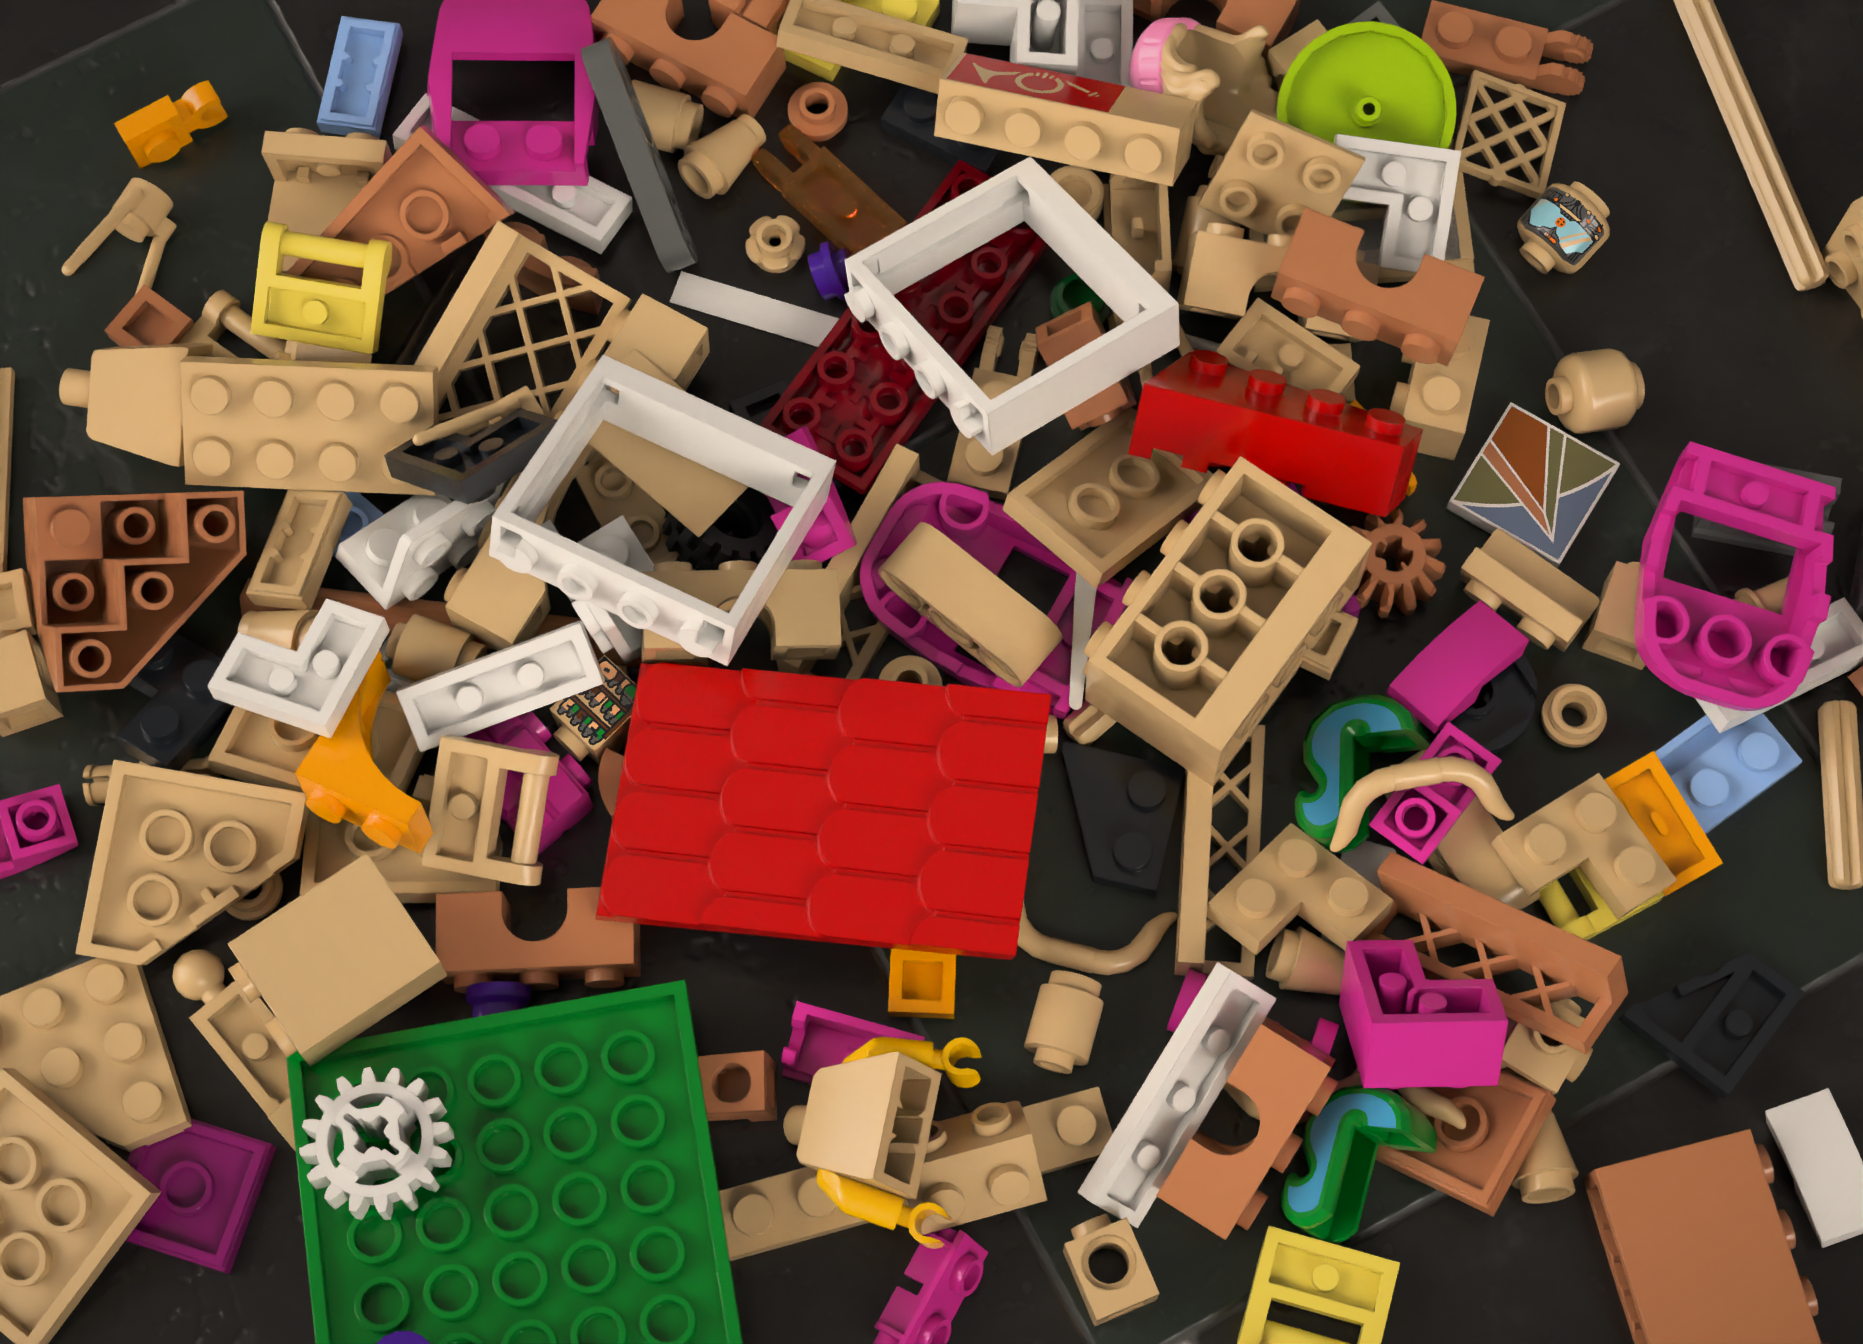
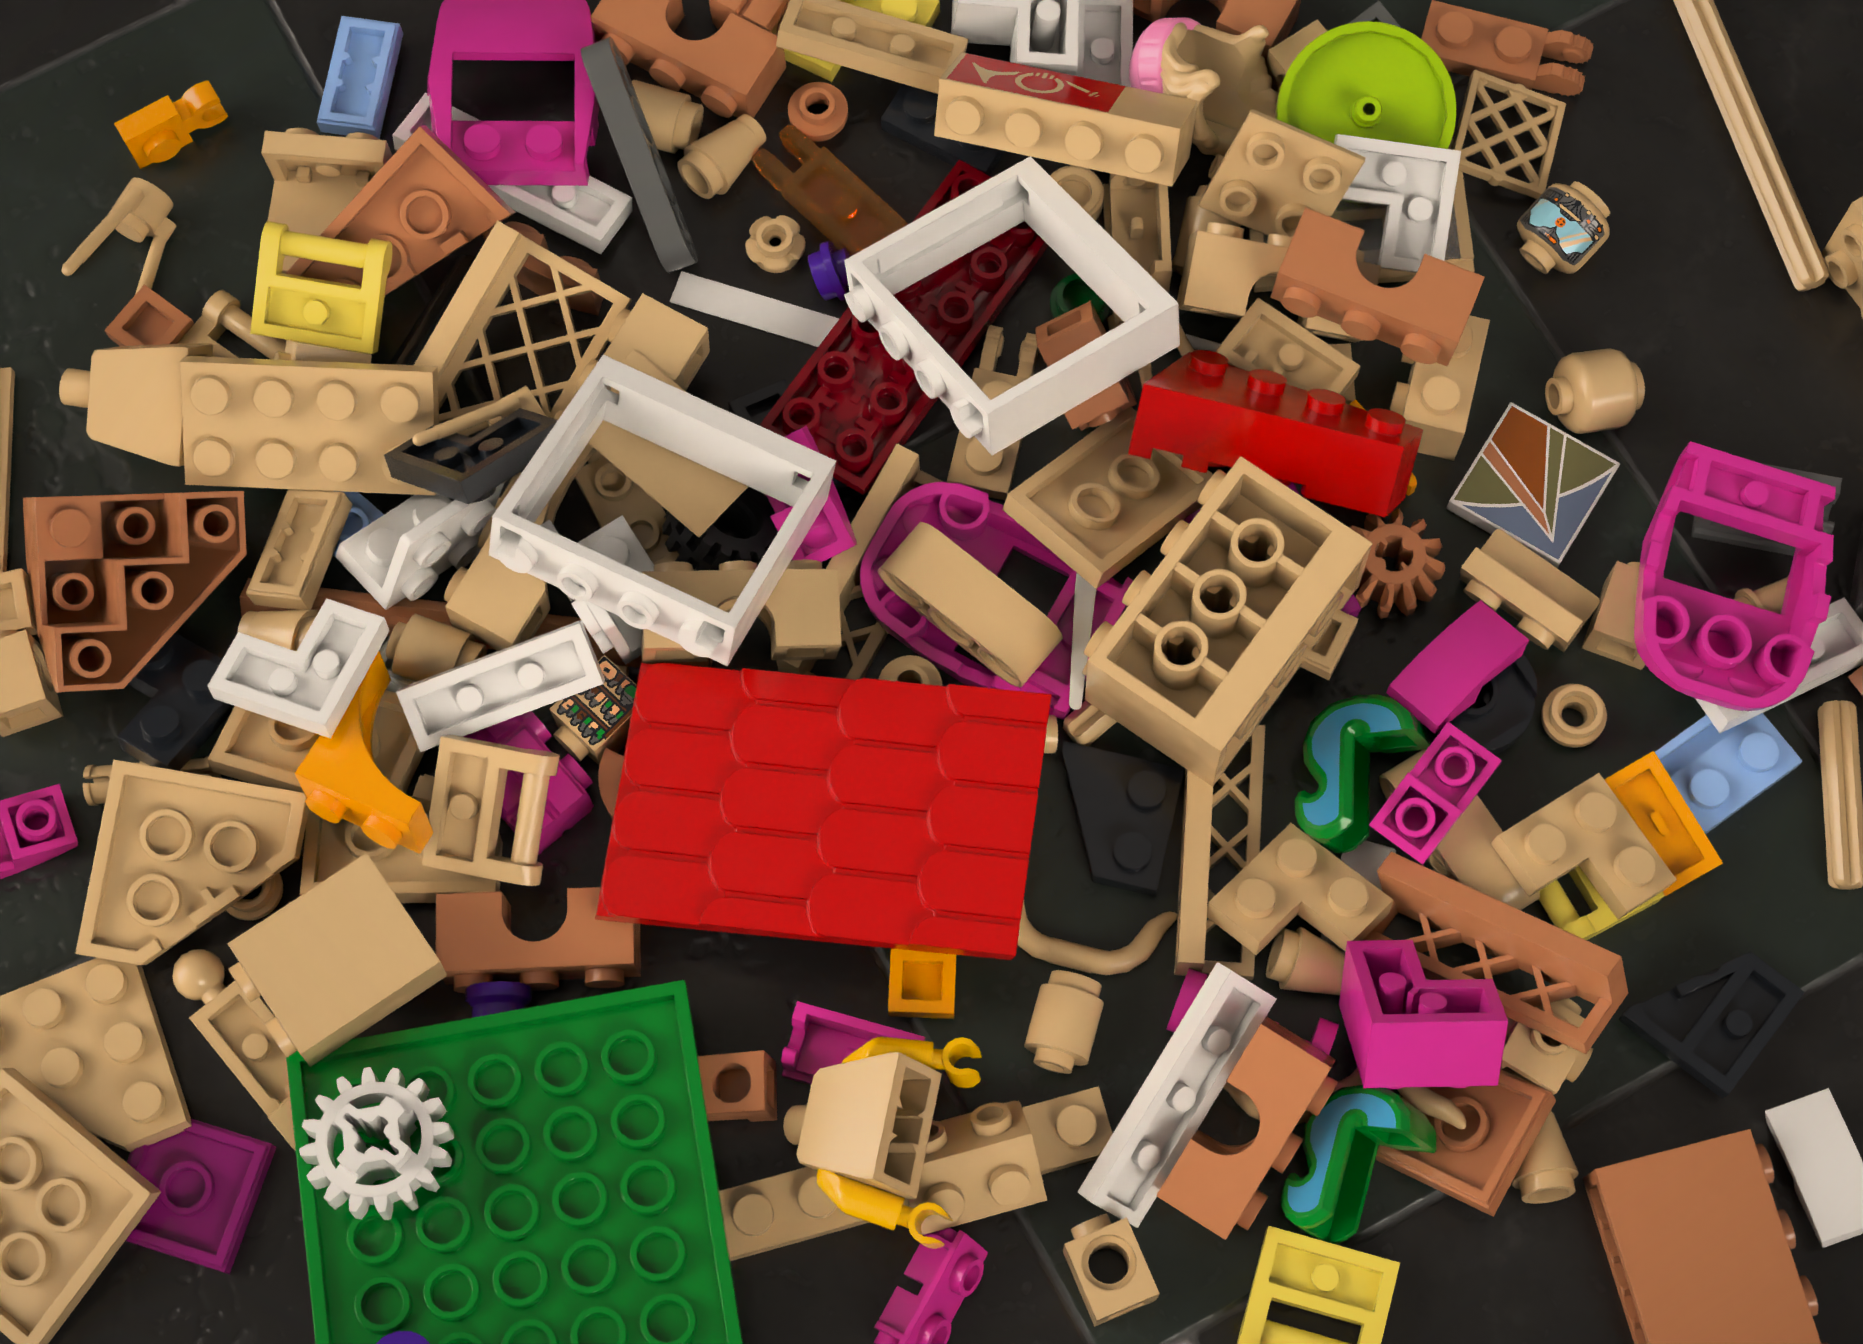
(1415, 775): tan animal -> none

